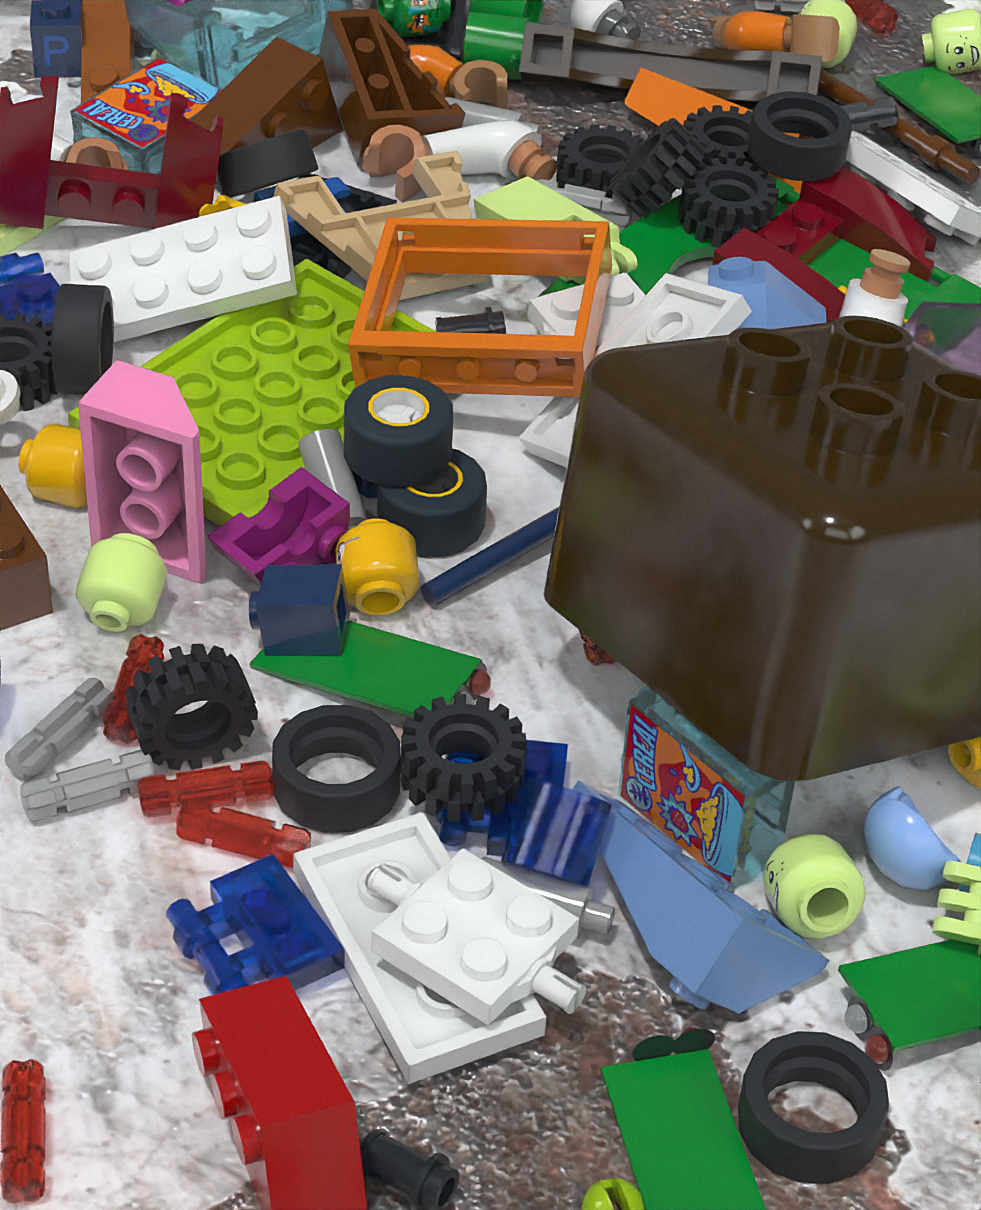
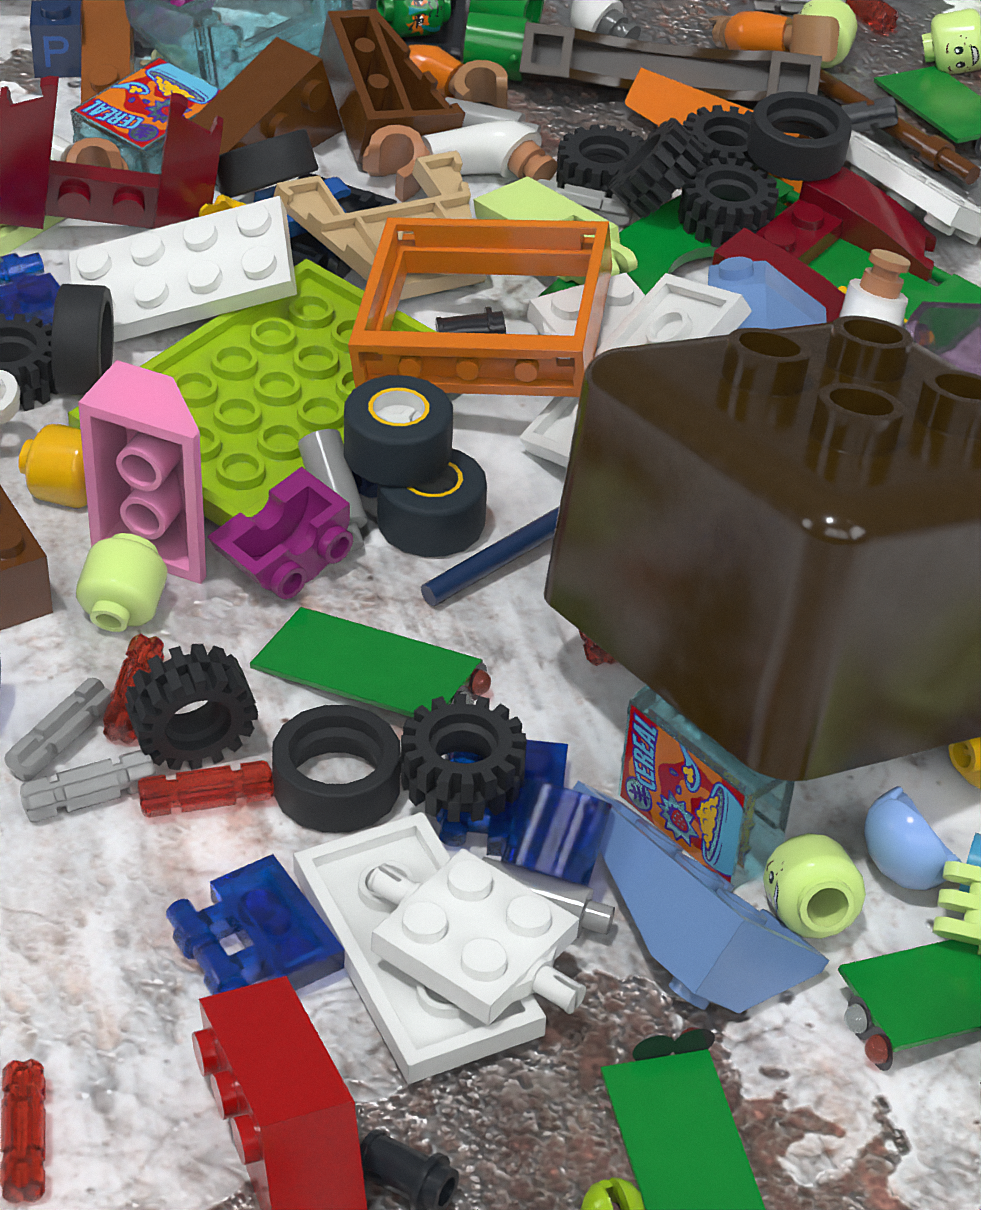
(240, 832): clear red axle -> none
(301, 610): dark blue brick -> none
(378, 566): yellow head -> none
(805, 1154): black tyre -> none

